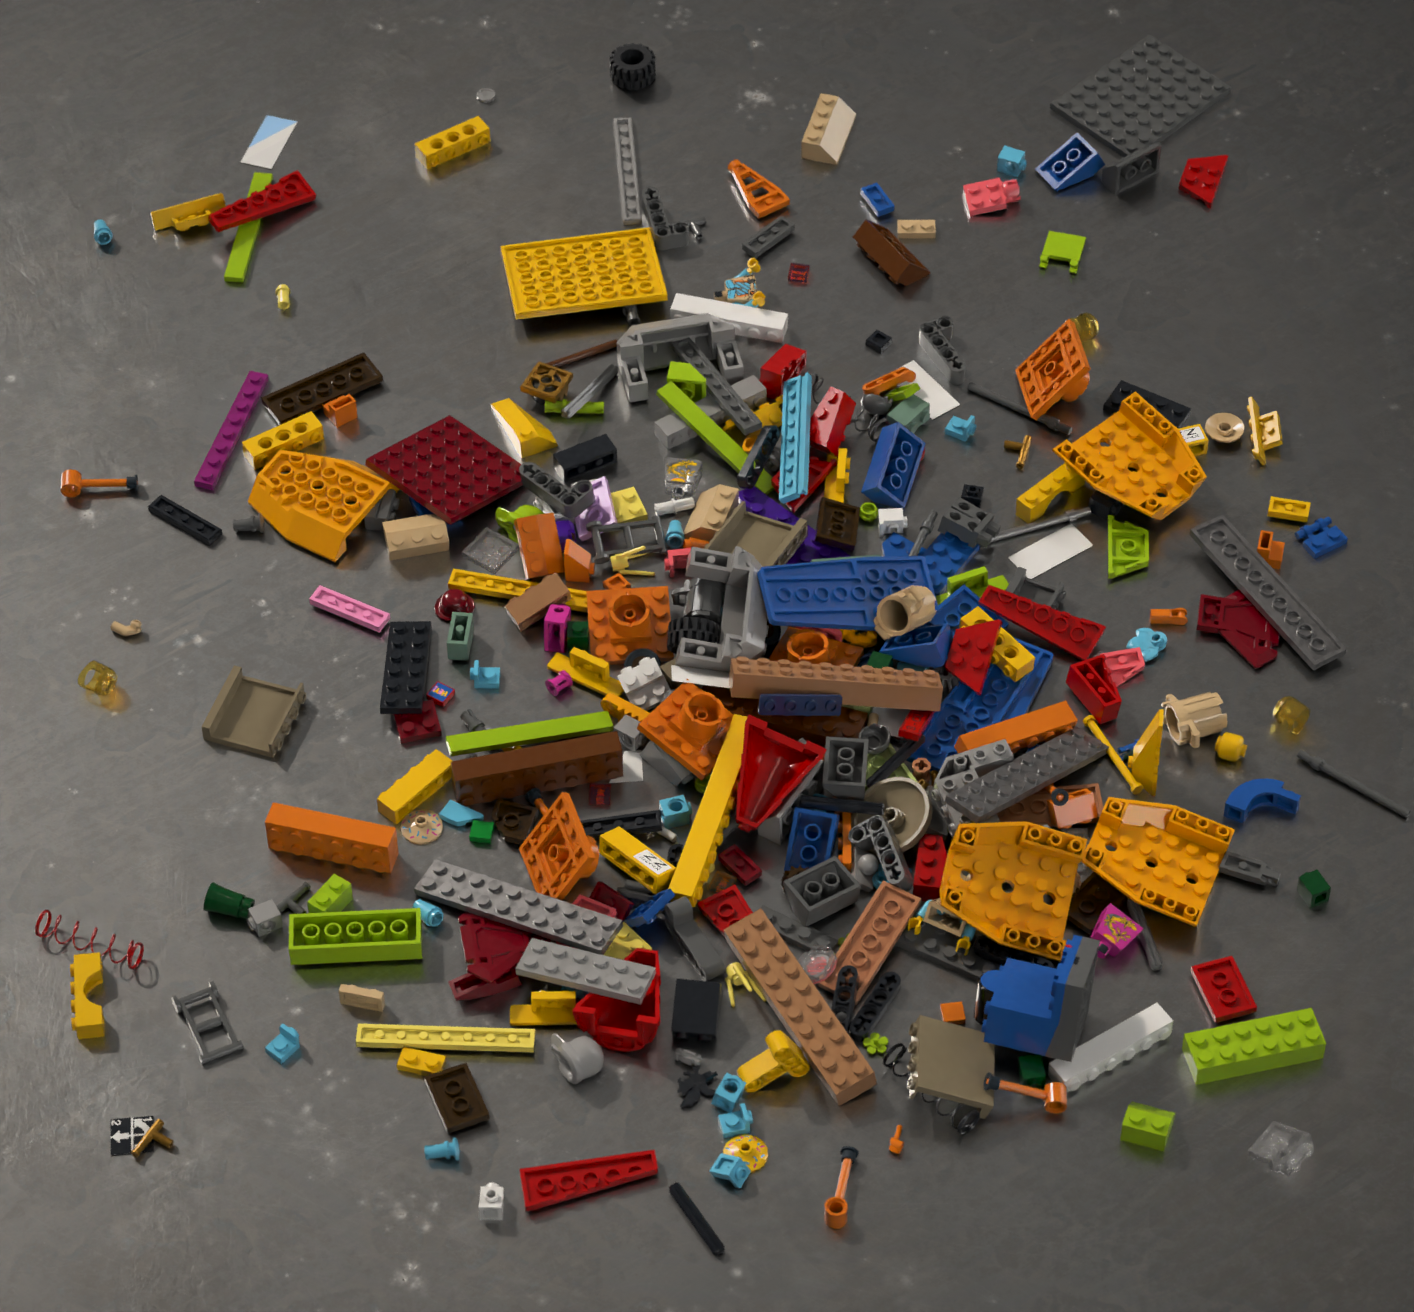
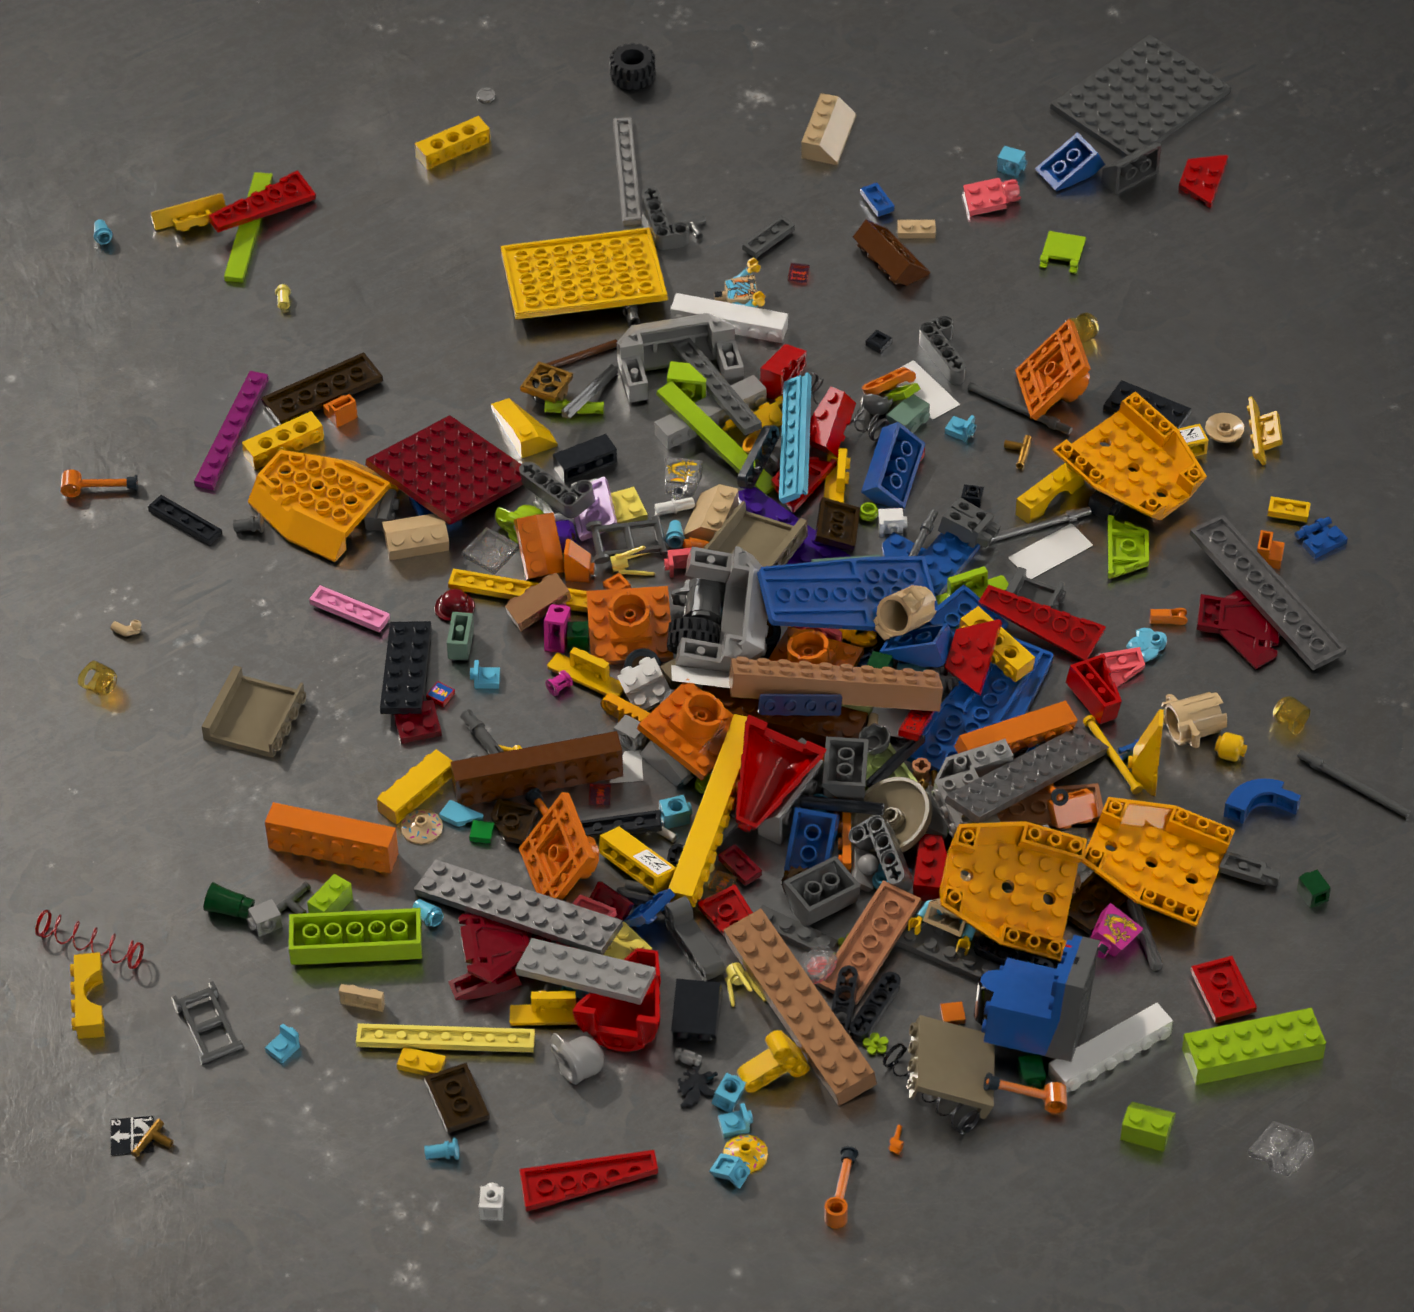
(269, 142): sticker -> none
(529, 733): lime tile -> none
(696, 1218): black axle -> none
(765, 204): orange plate -> none

